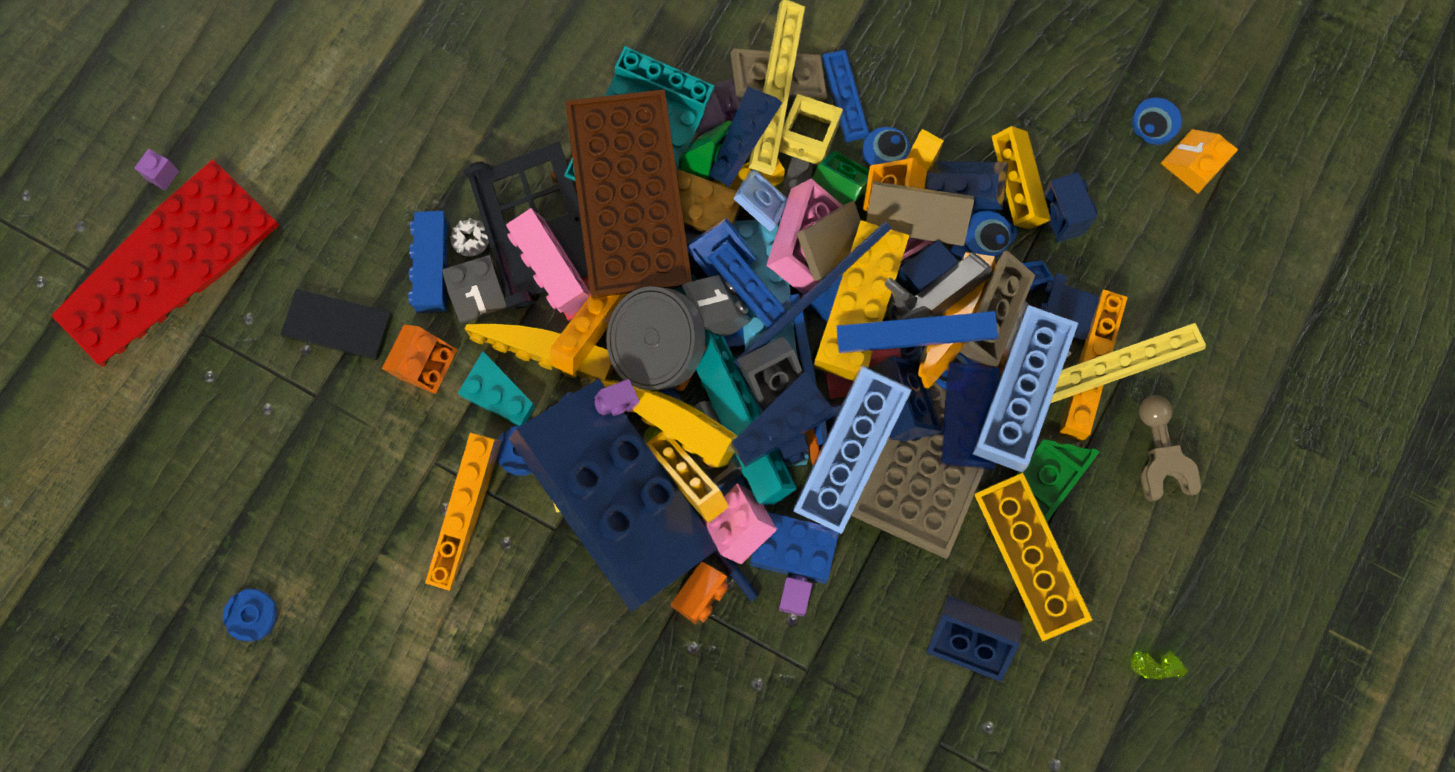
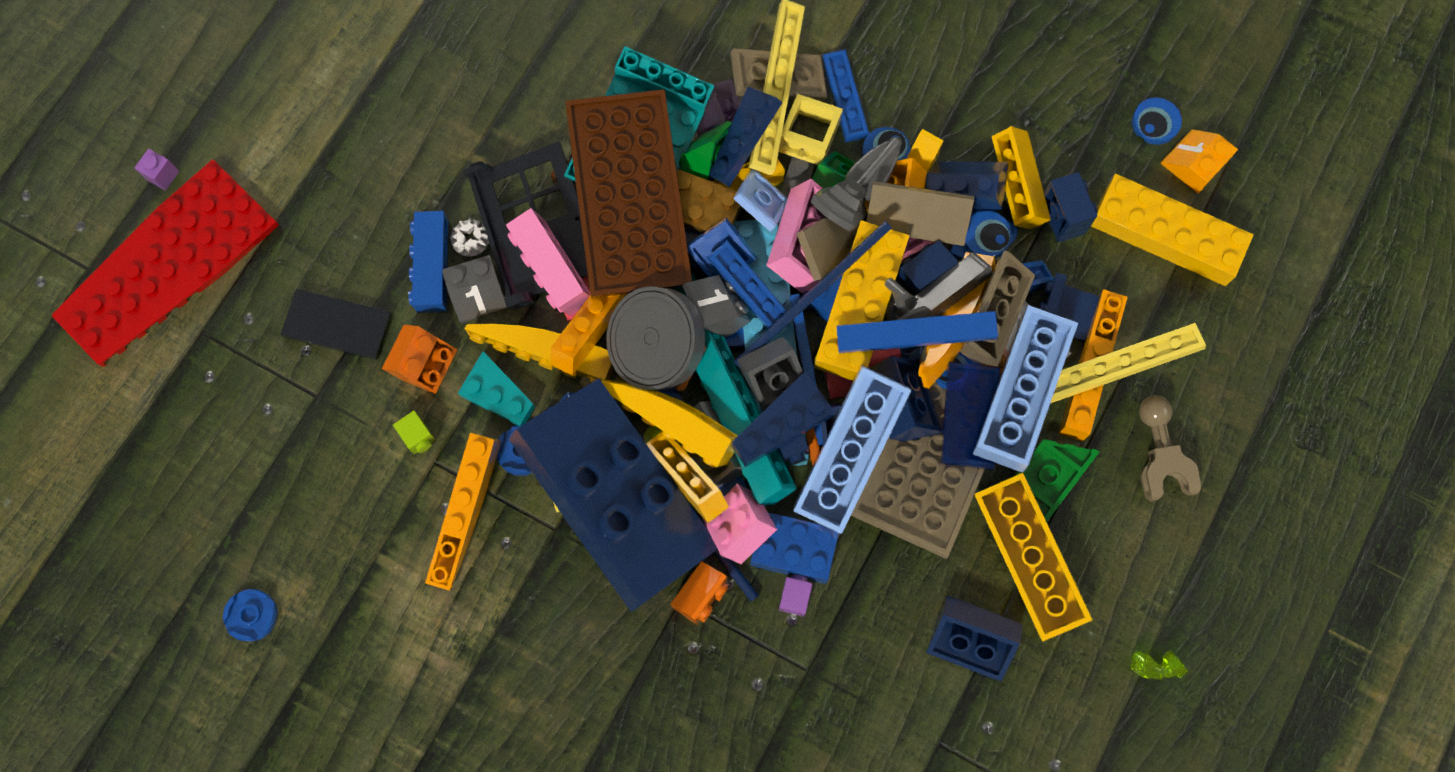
(414, 433): none -> lime brick
(616, 399): medium lavender brick -> none
(846, 199): none -> dark grey piece
(1172, 230): none -> yellow brick

